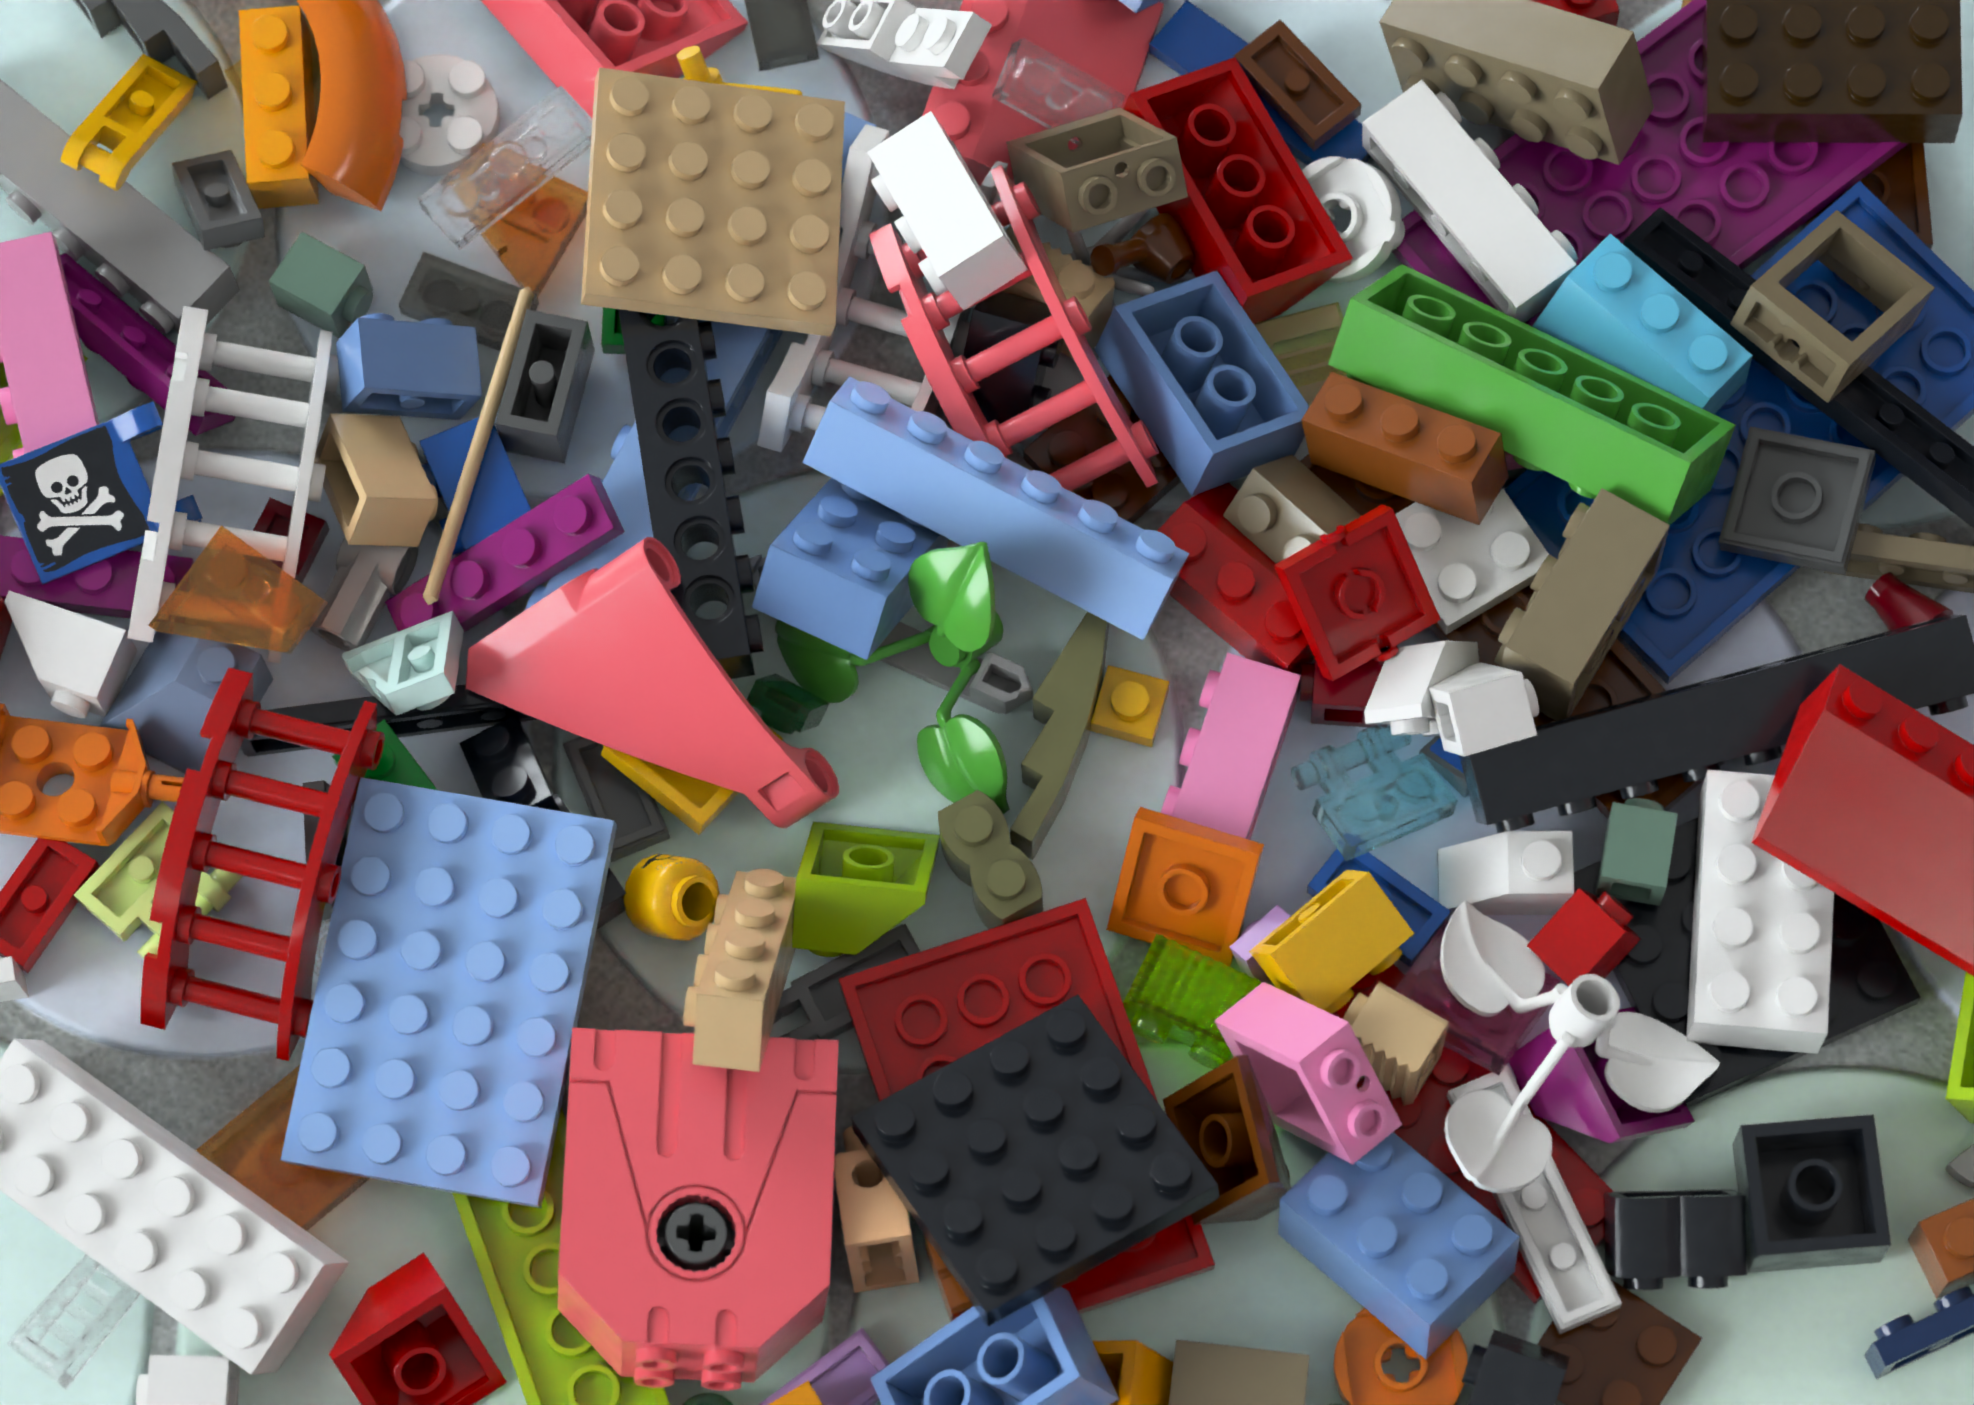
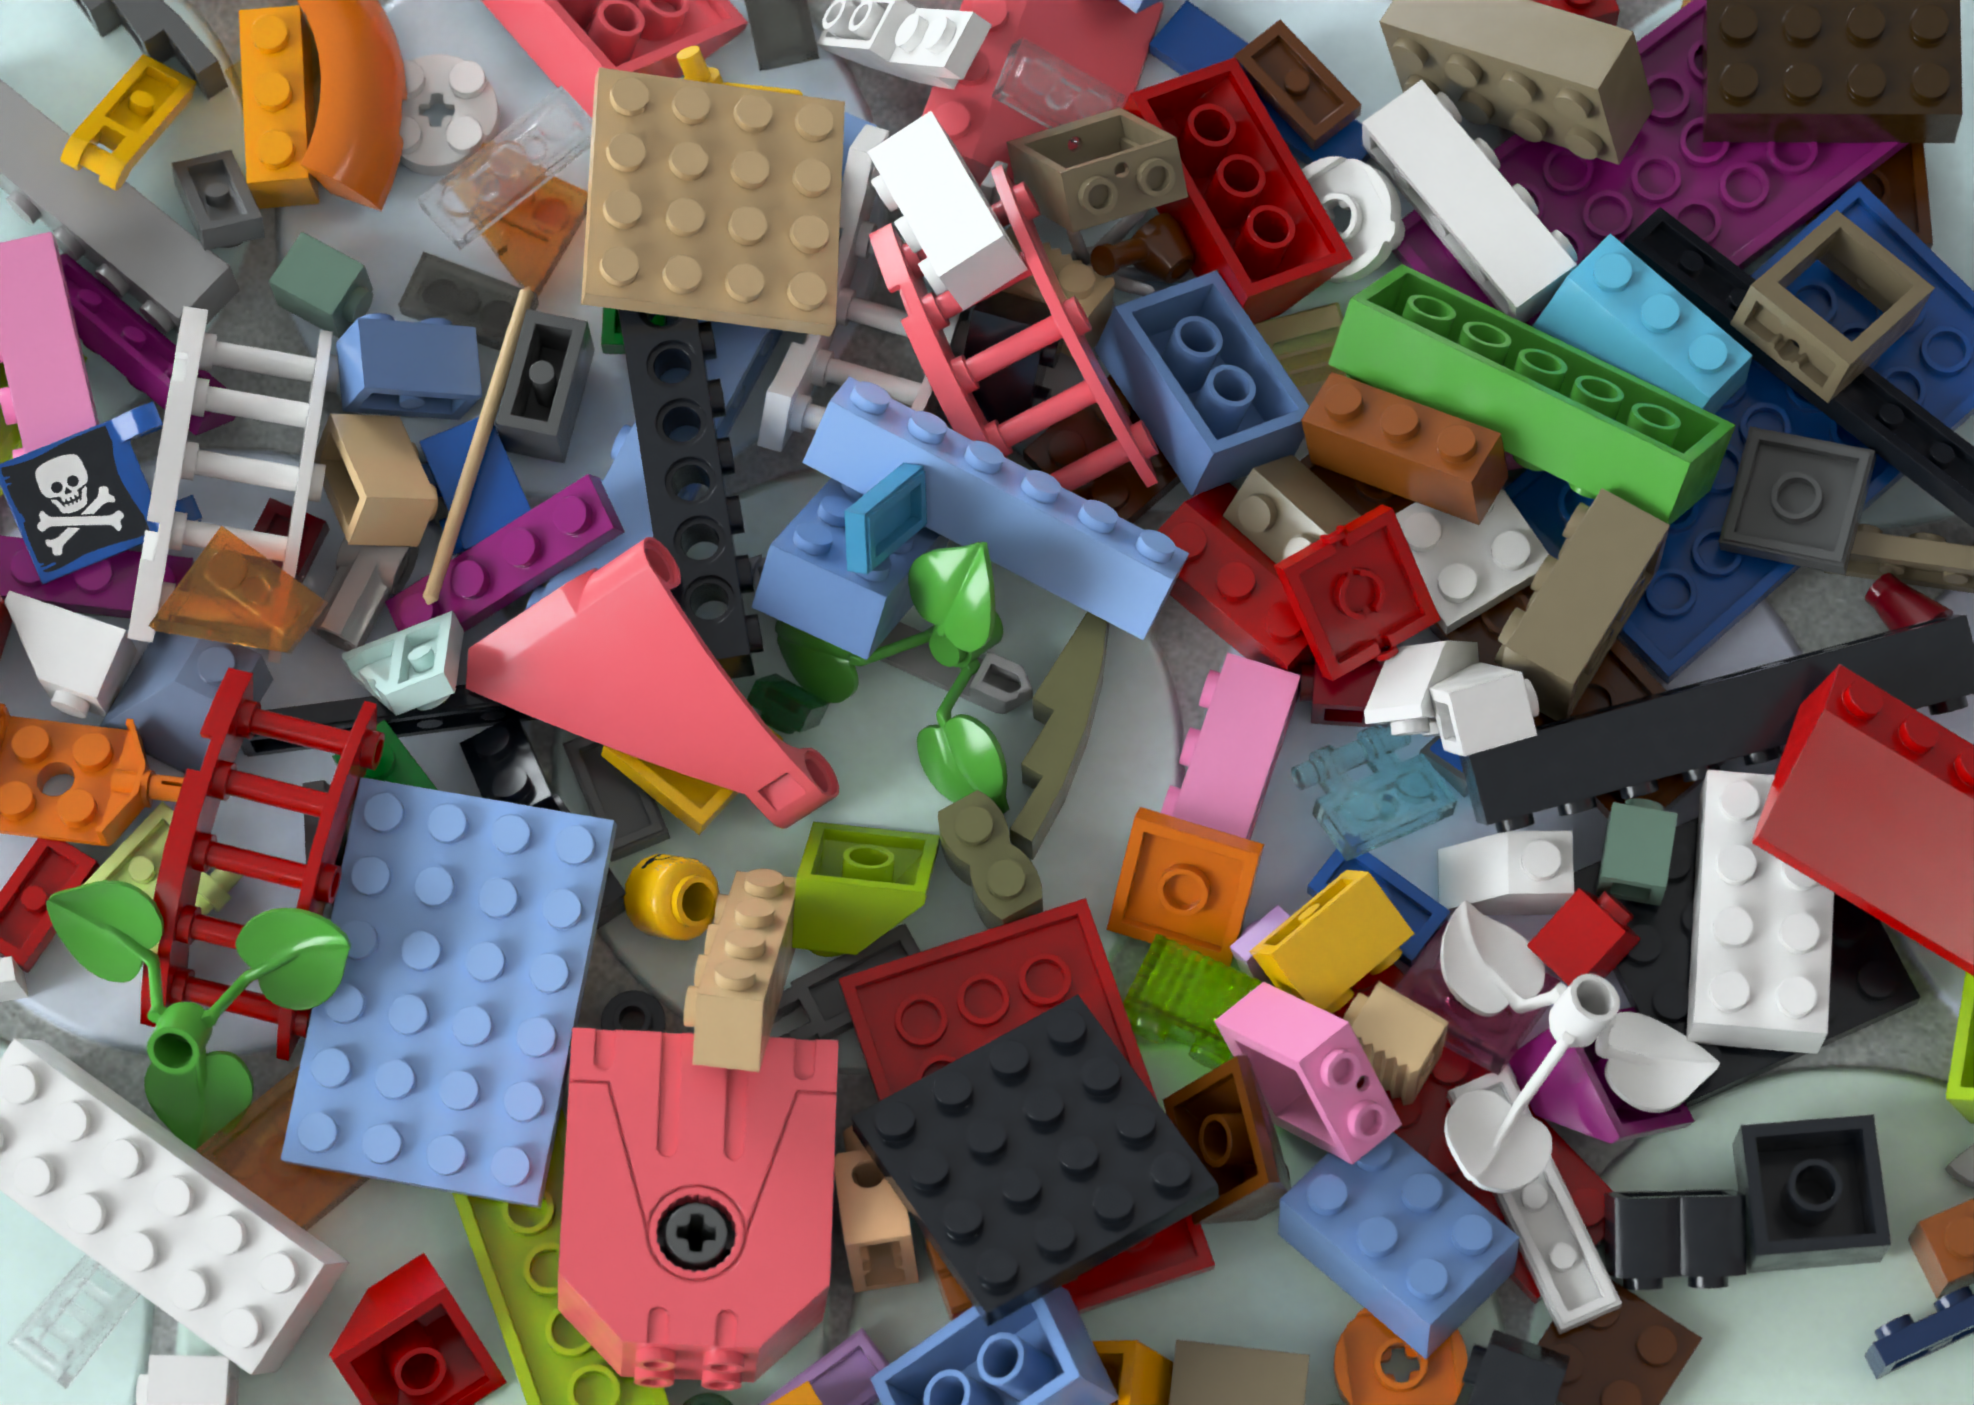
(195, 1092): none -> bright green plant
(634, 1002): none -> black plate
(885, 518): none -> dark azure tile
(1130, 706): yellow plate -> none

